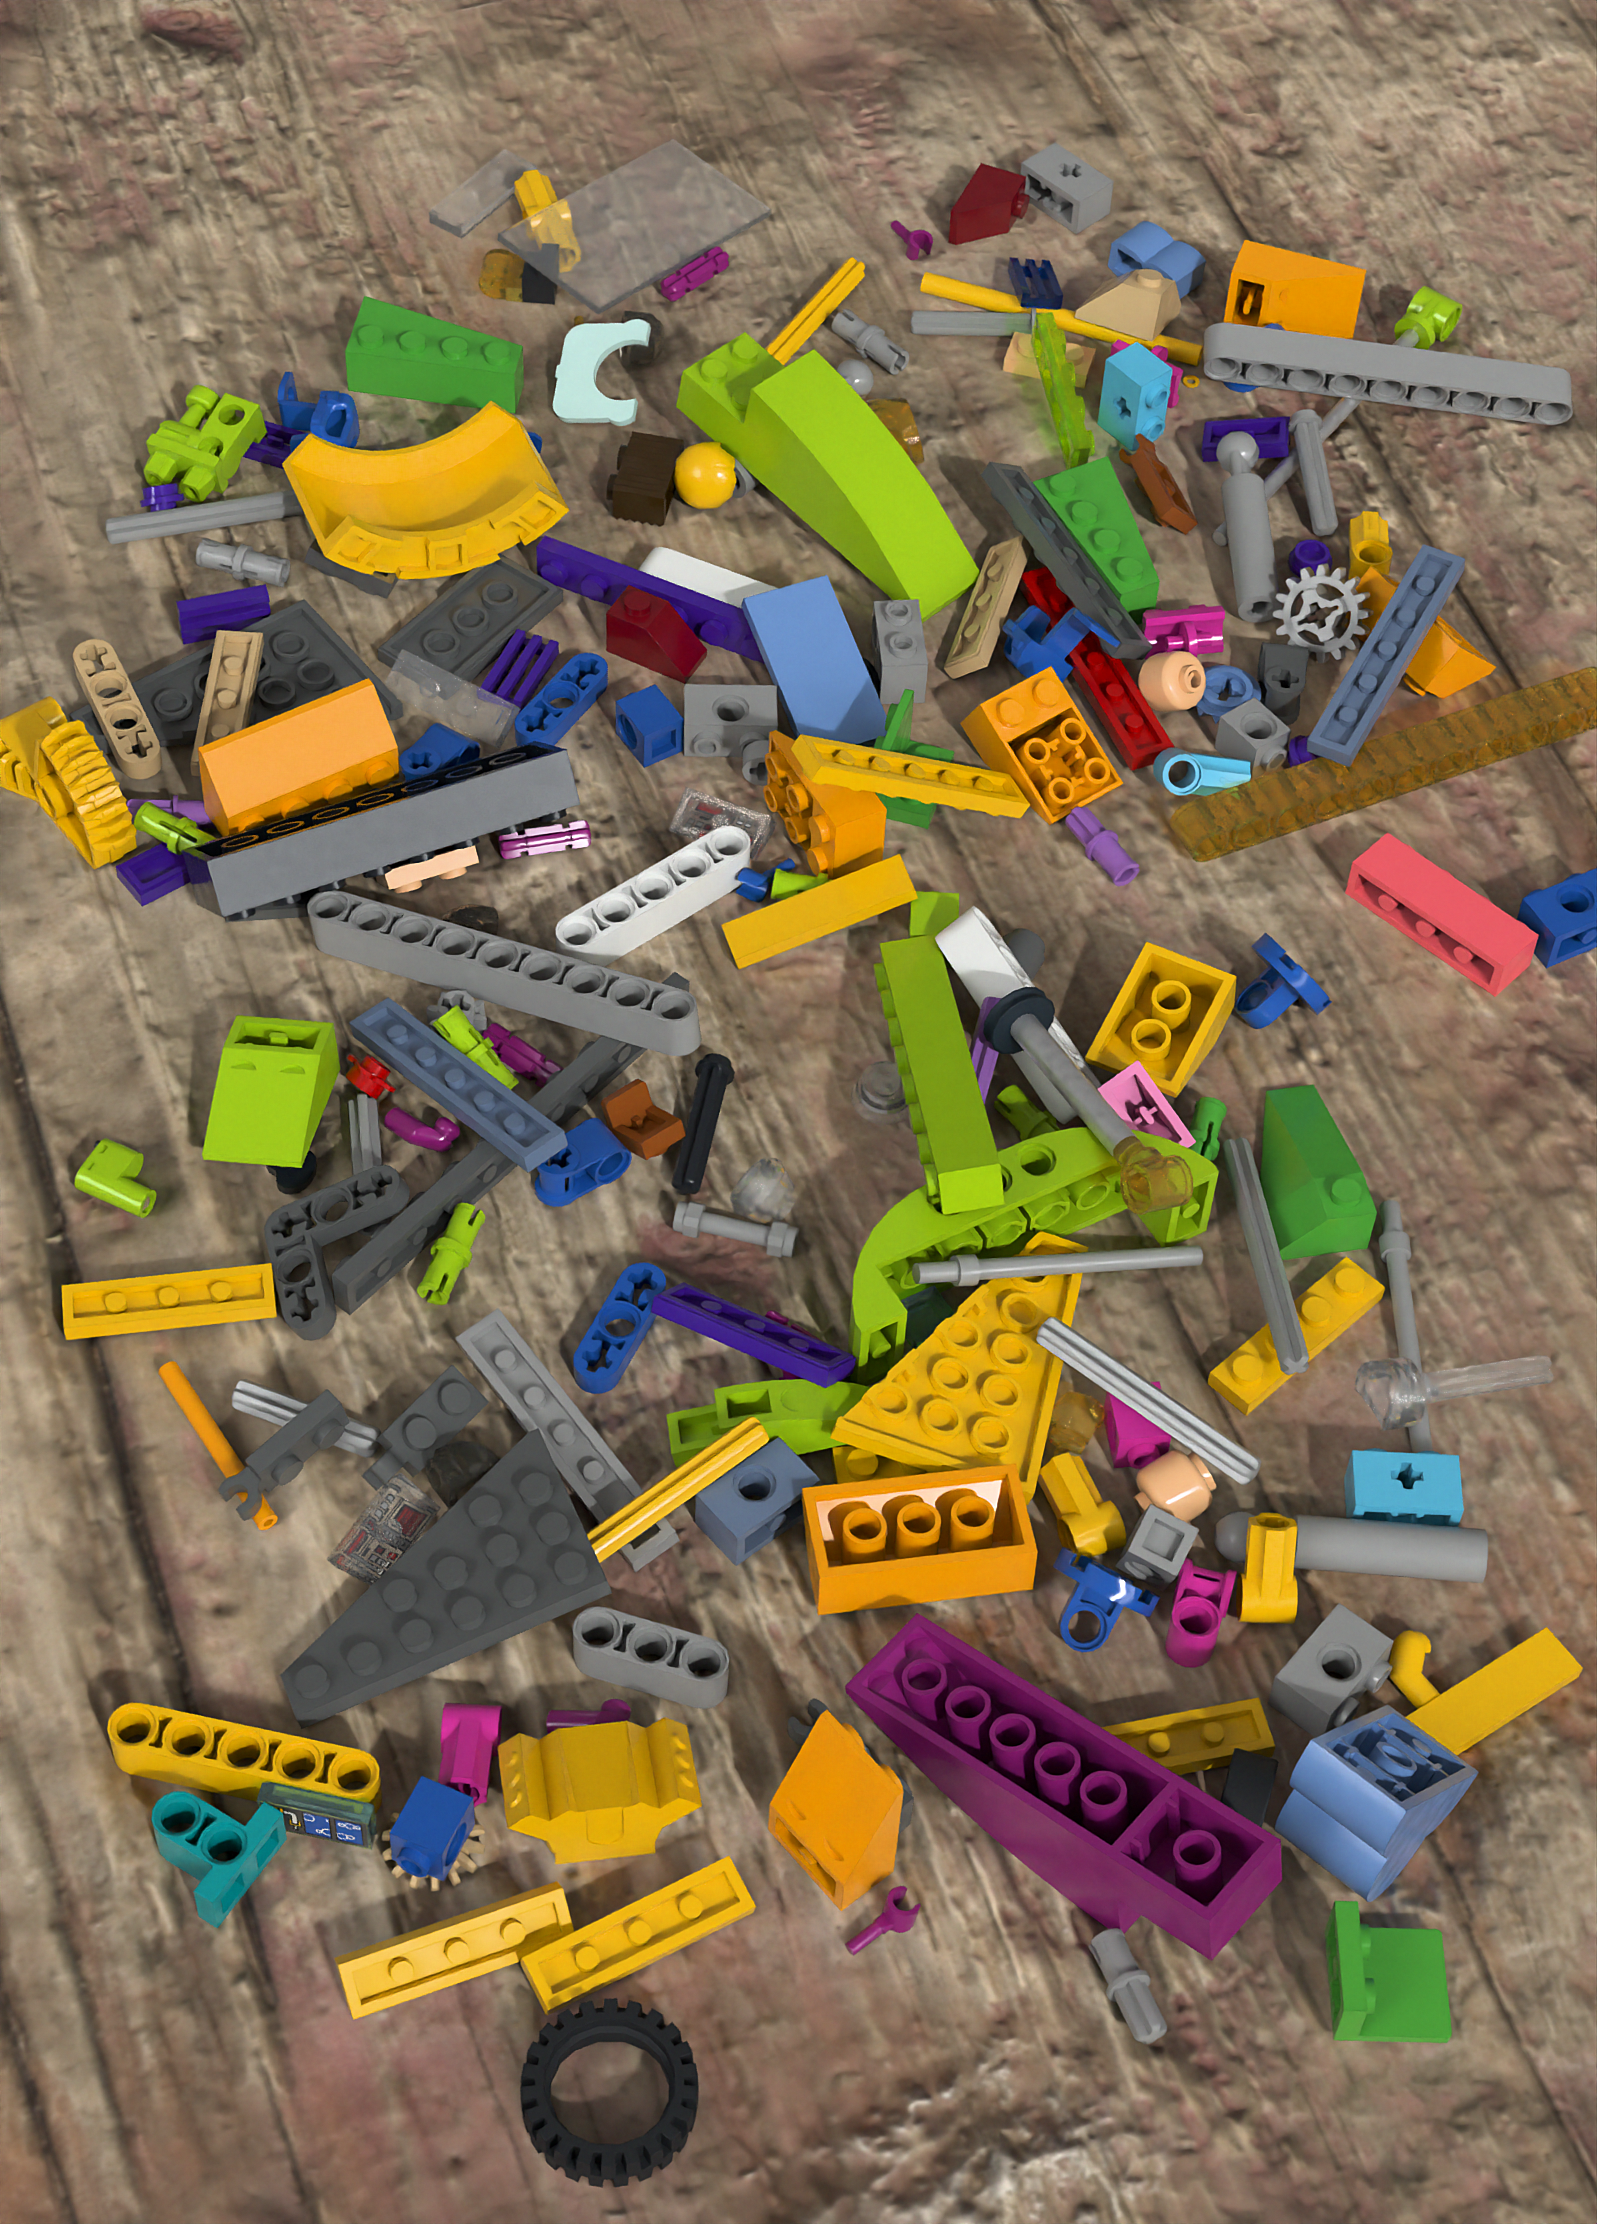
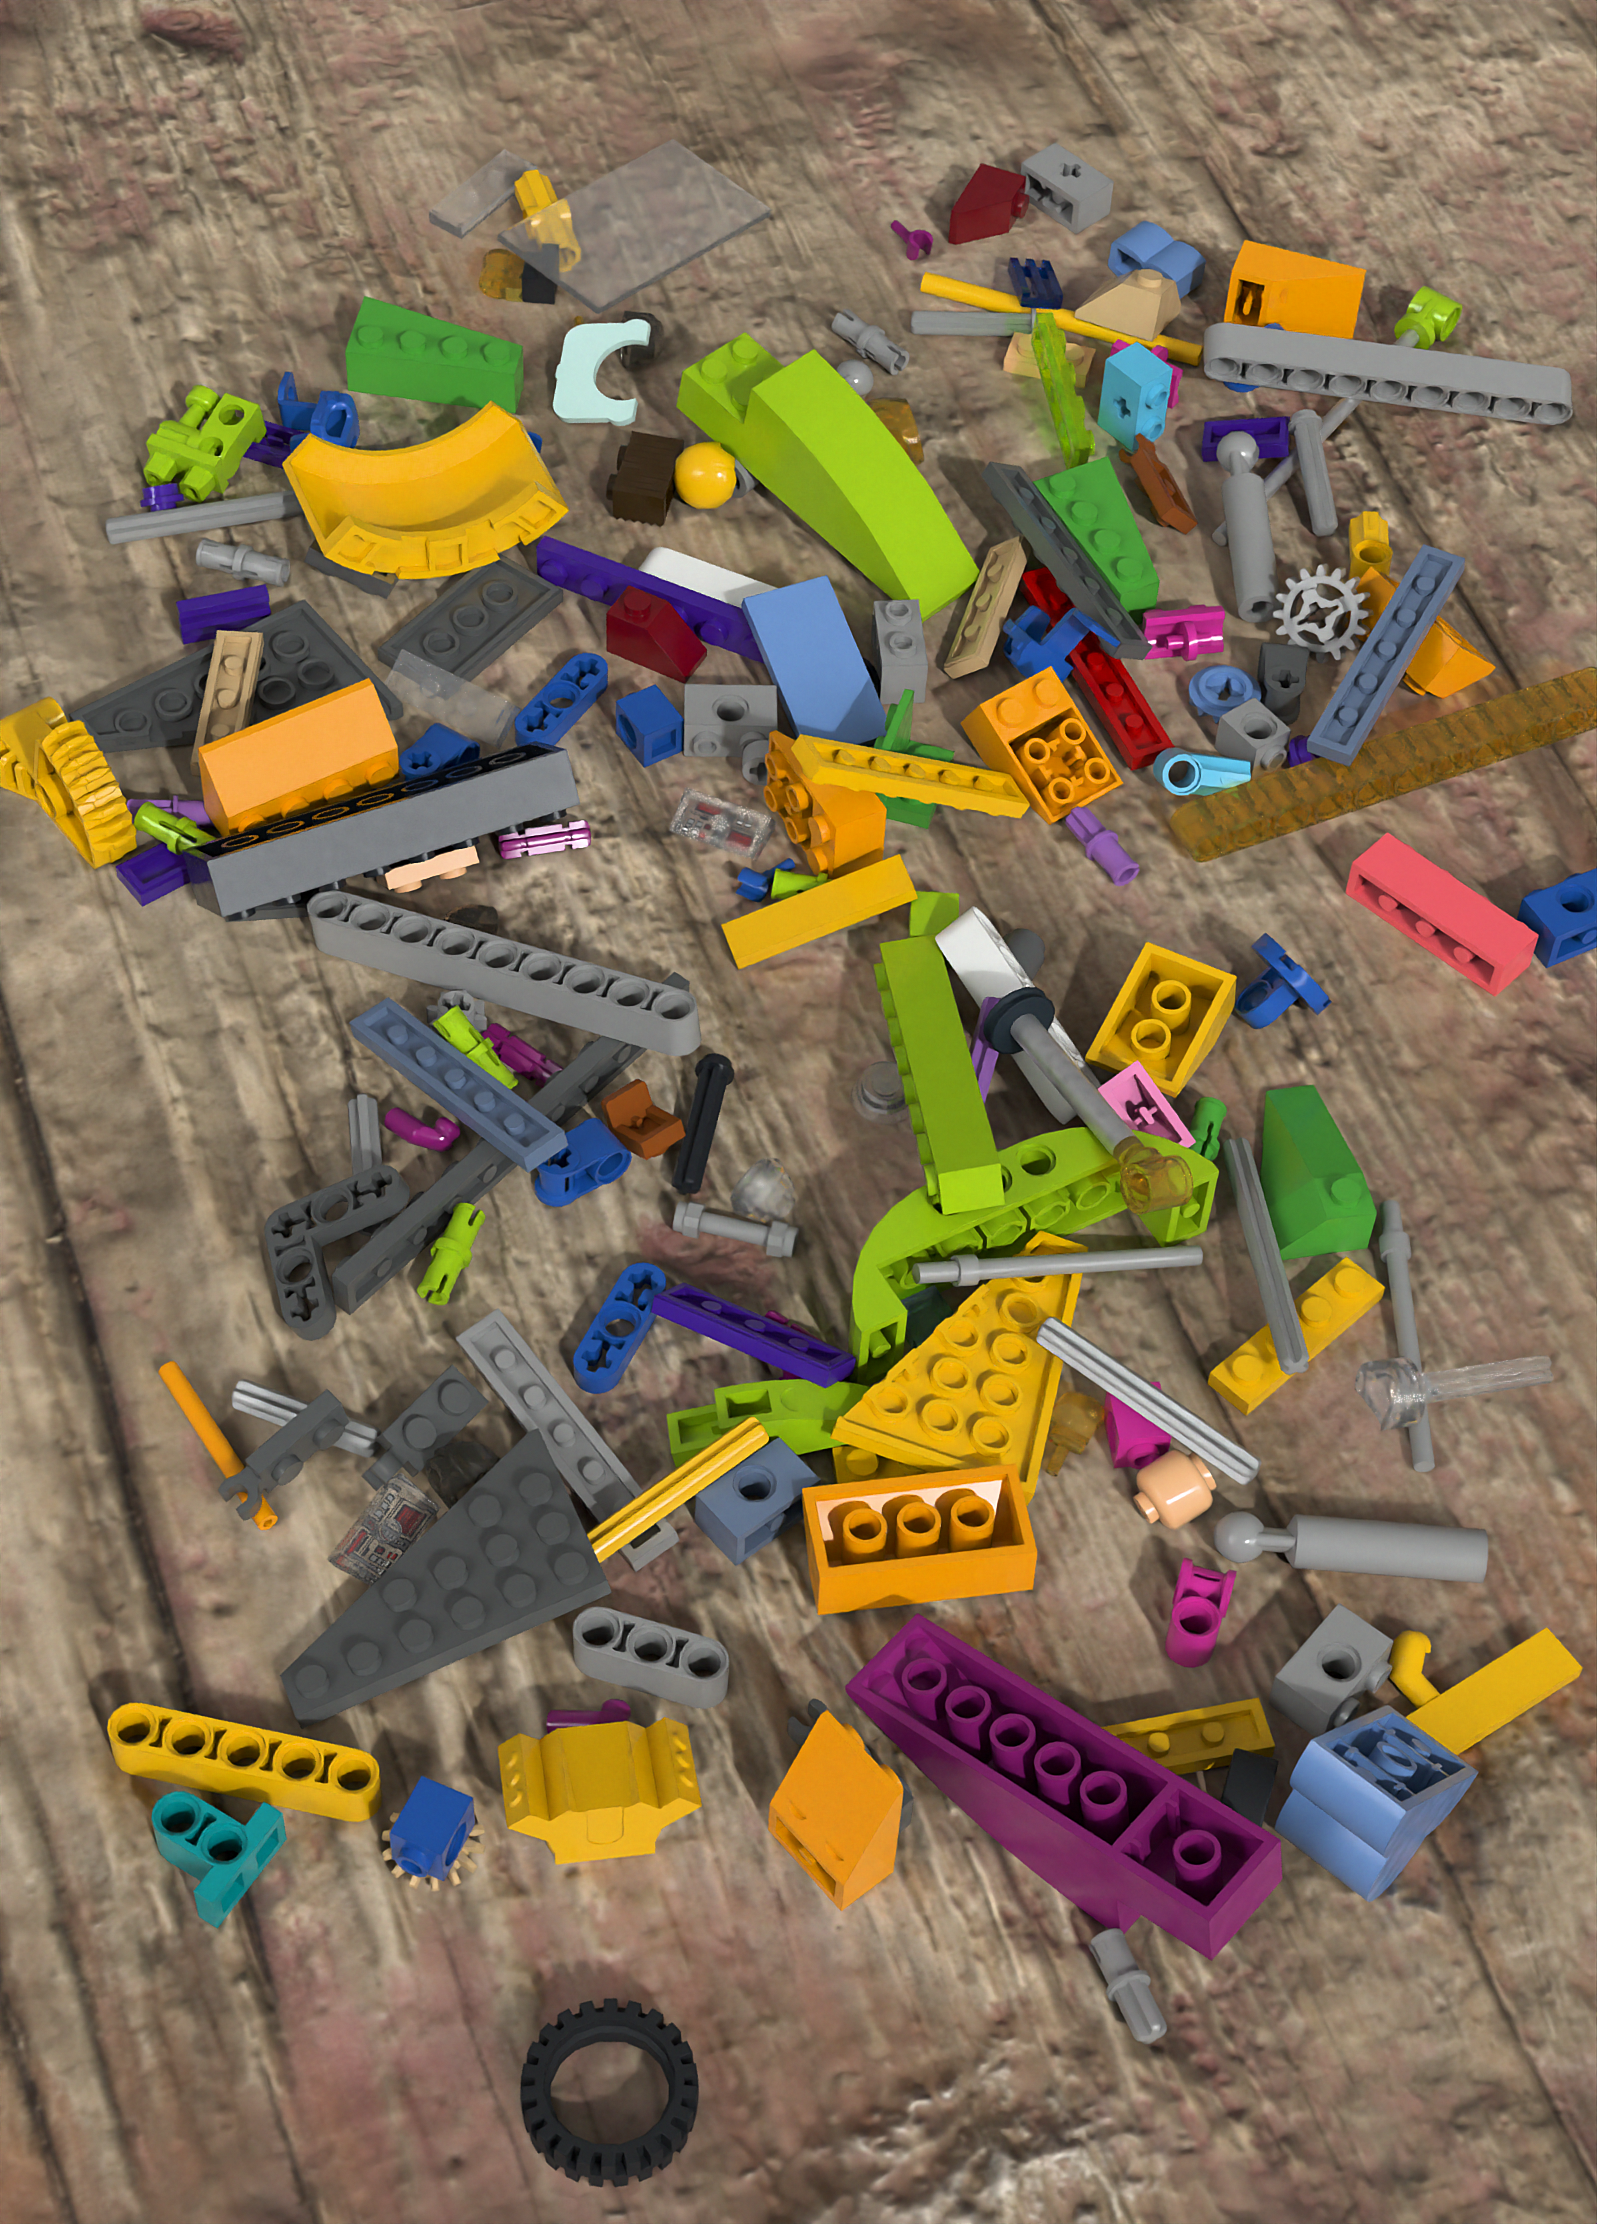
(111, 1176): lime piece -> none
(113, 709): tan beam -> none
(168, 1301): yellow plate -> none
(271, 1090): lime slope -> none
(292, 1179): black piece -> none
(322, 1814): tile -> none
(369, 1075): red plate -> none
(452, 1950): yellow plate -> none
(468, 1747): dark pink piece -> none
(530, 647): dark purple tile -> none
(637, 1935): yellow plate -> none
(655, 898): white beam -> none
(694, 274): magenta axle -> none
(816, 310): yellow axle -> none
(890, 1919): magenta hand -> none
(1024, 1114): lime pin -> none
(1083, 1518): yellow piece -> none
(1099, 1592): blue tile -> none
(1157, 1548): light grey brick -> none
(1172, 681): light nougat head -> none
(1191, 385): yellow piece -> none
(1268, 1586): yellow piece -> none
(1309, 554): dark purple plate -> none
(1385, 1981): bright green bracket -> none
(1404, 1487): medium azure brick -> none

